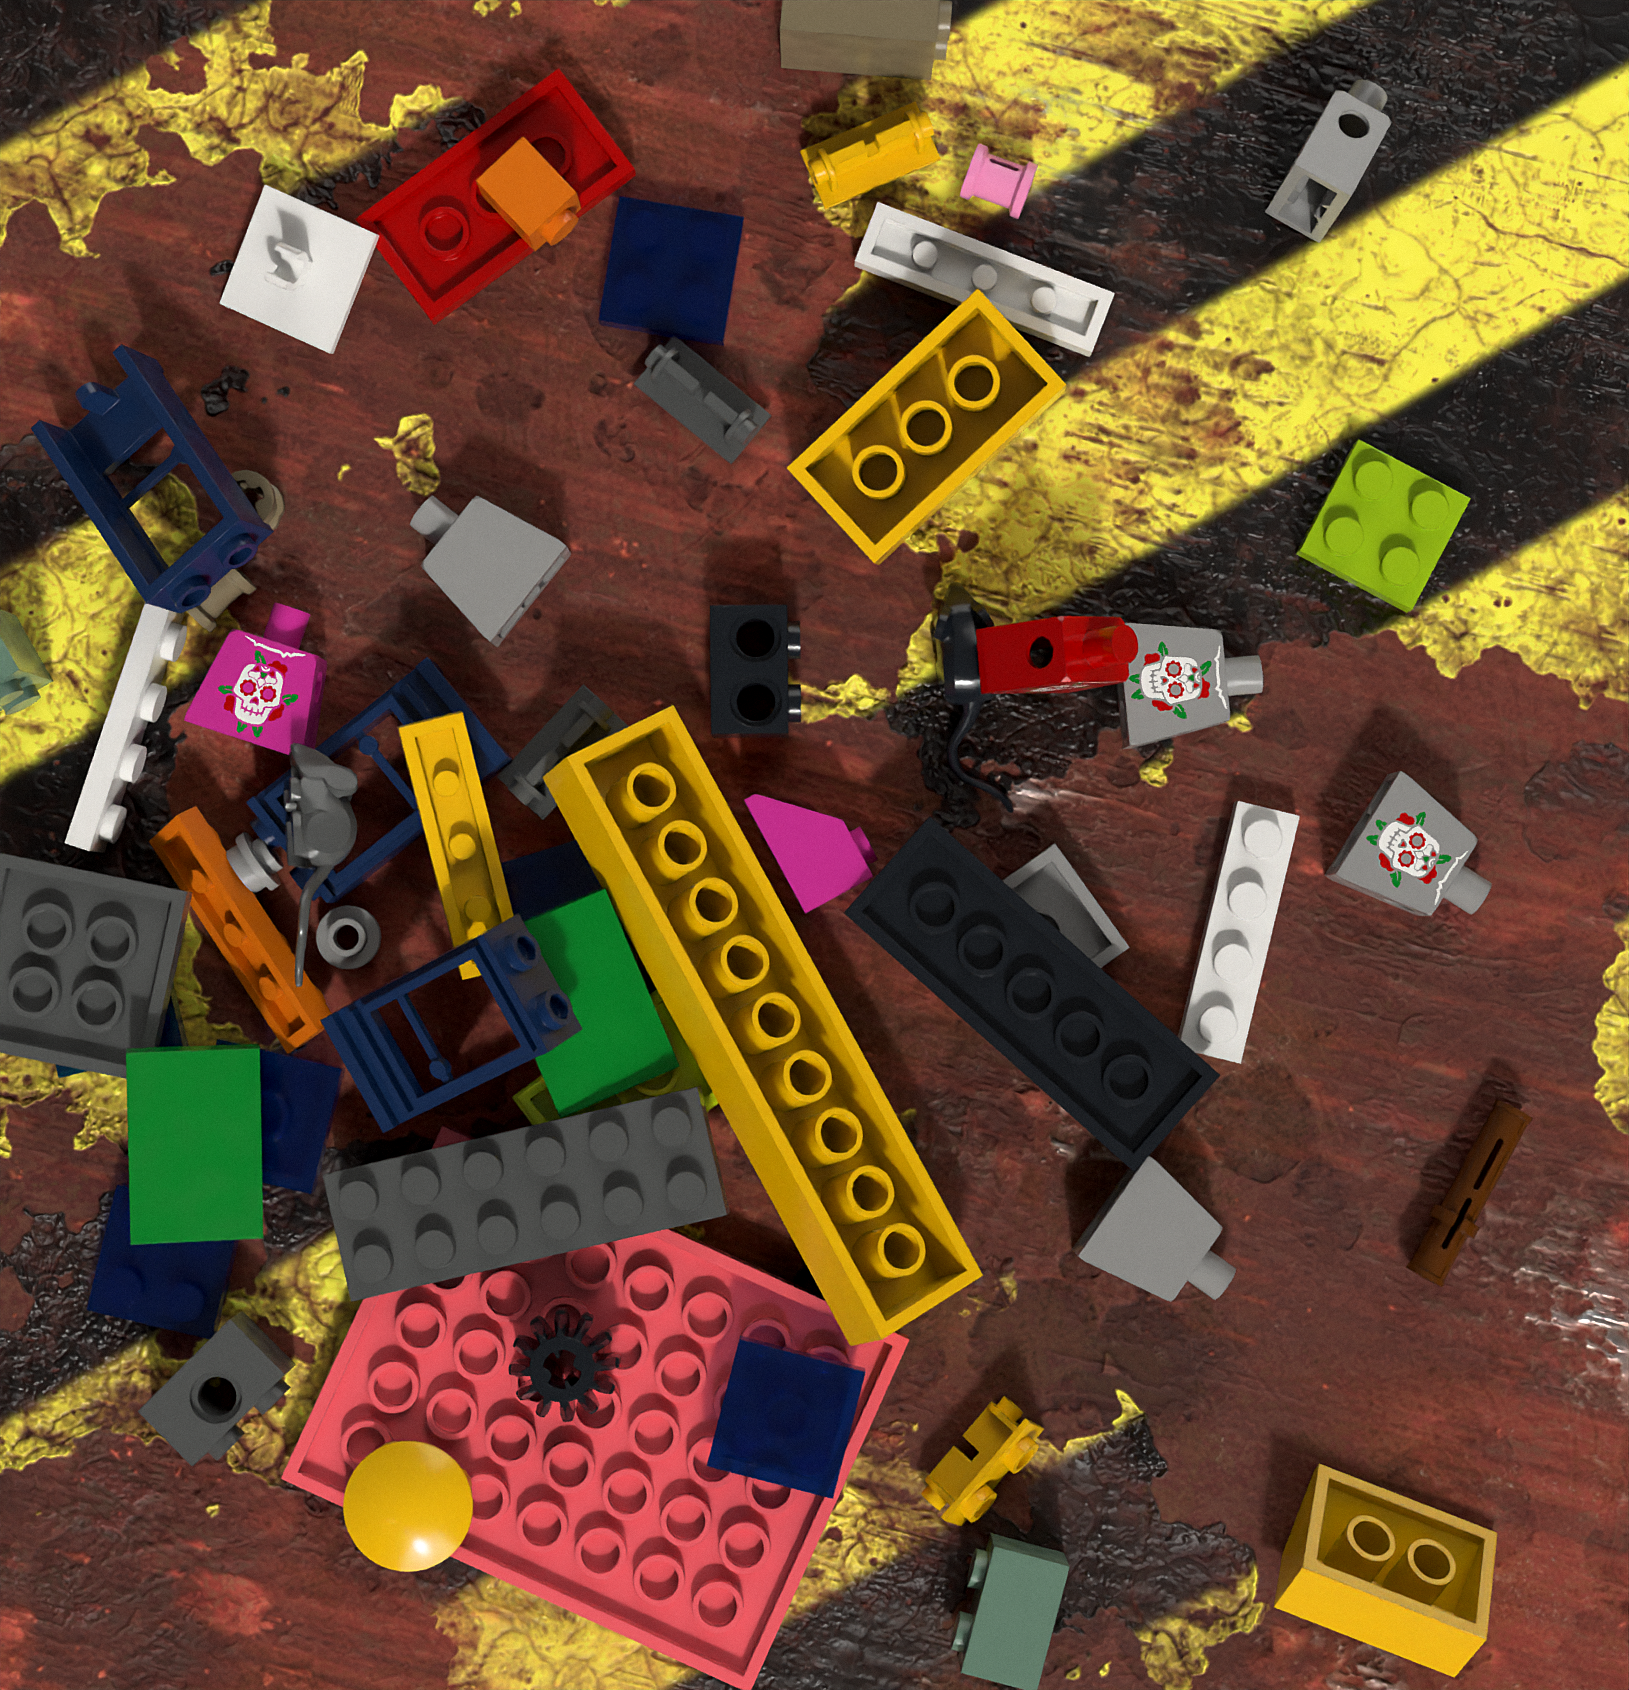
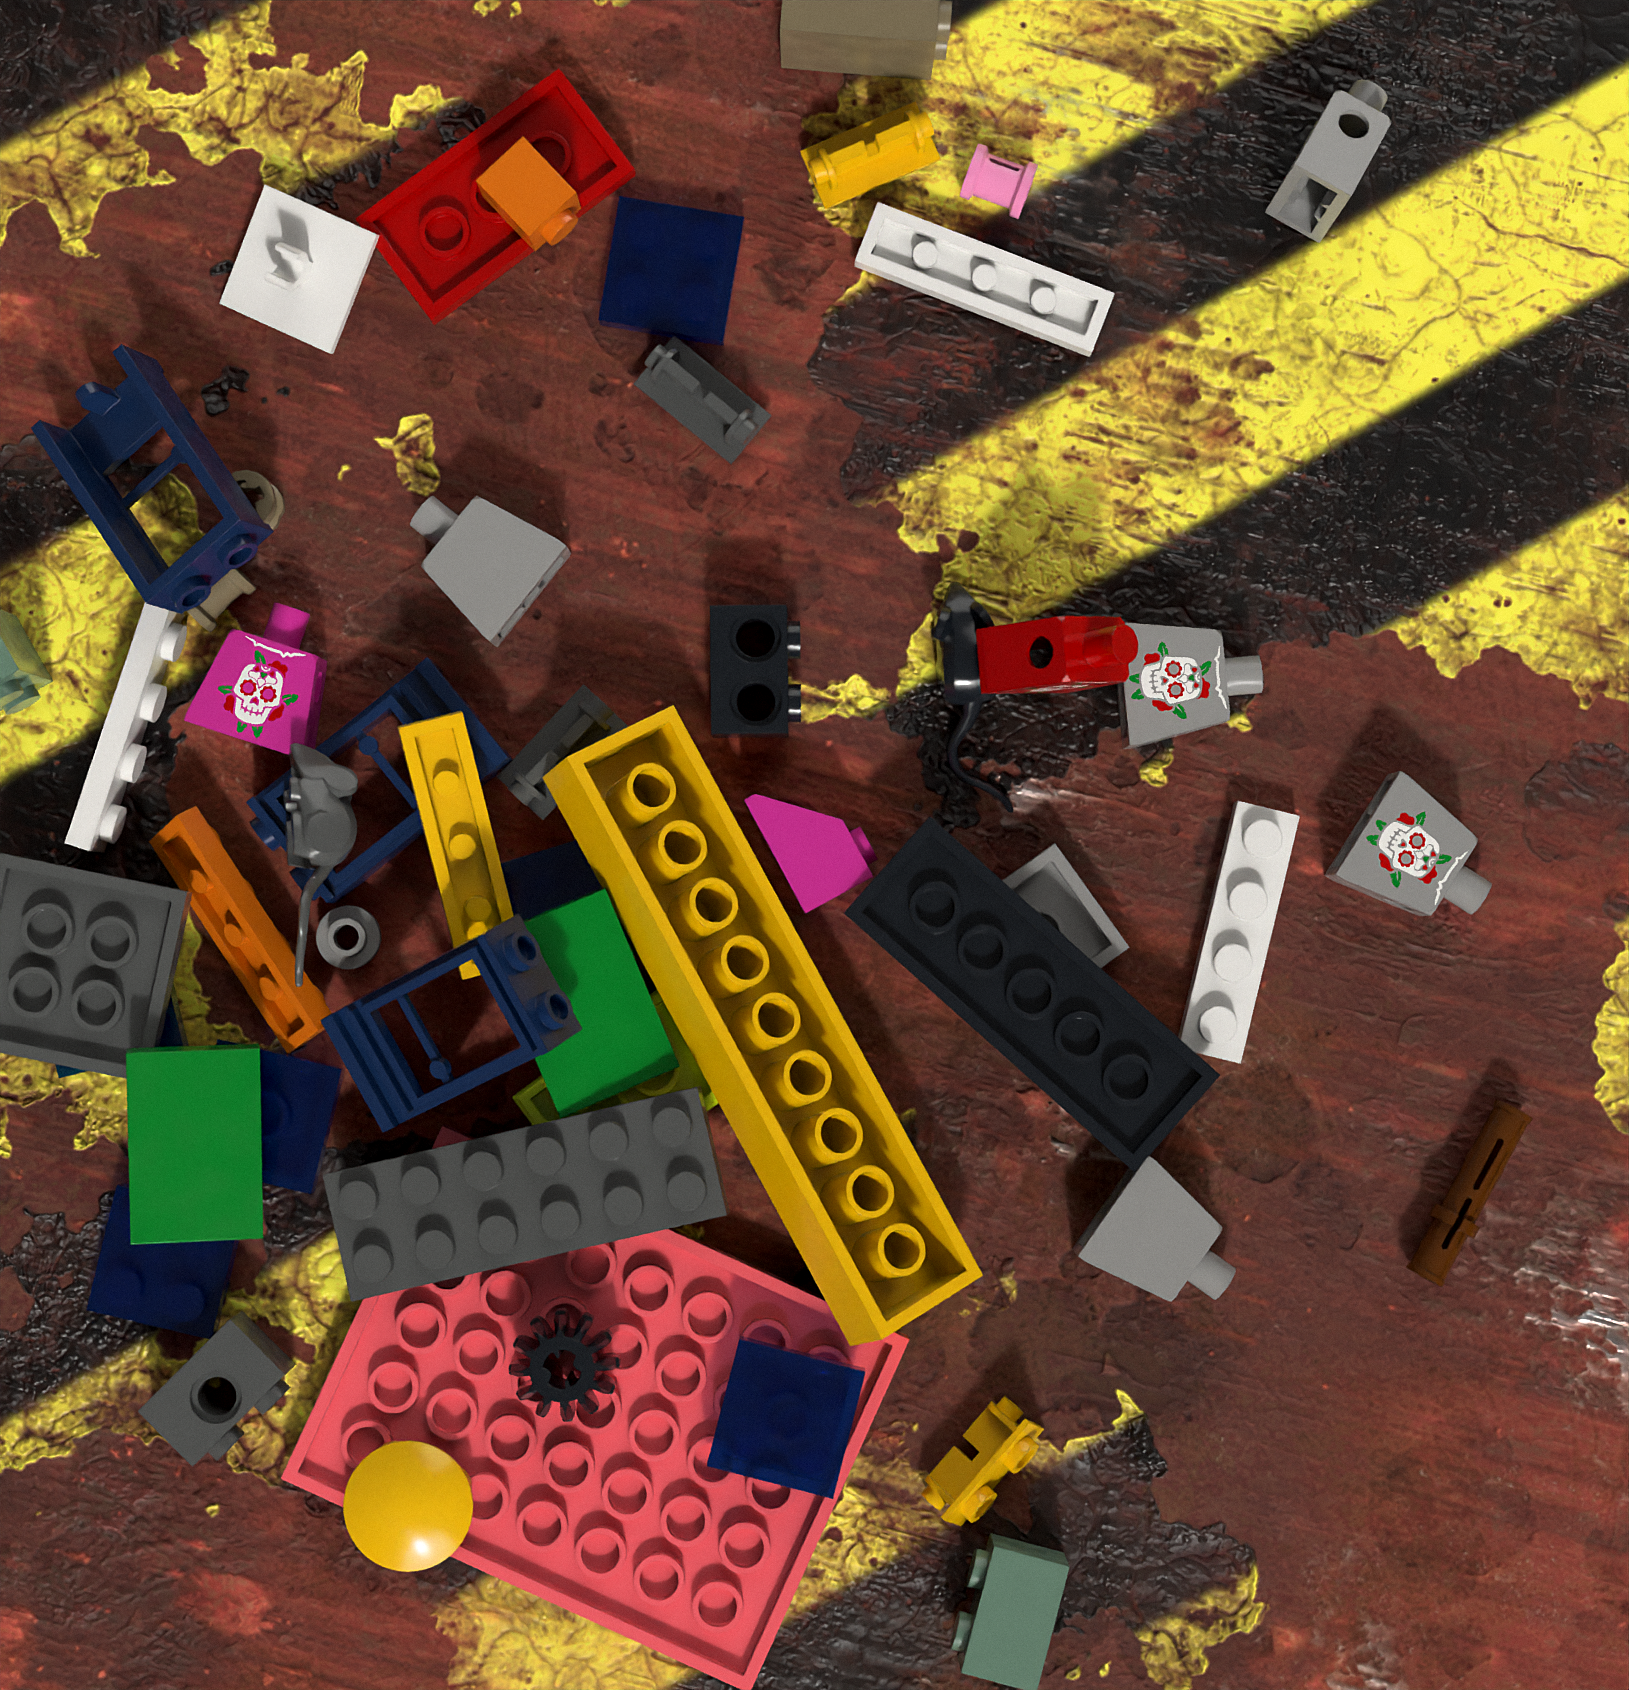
(255, 863): light grey plate -> none
(927, 427): yellow brick -> none
(1383, 526): lime plate -> none
(1388, 1571): yellow slope -> none

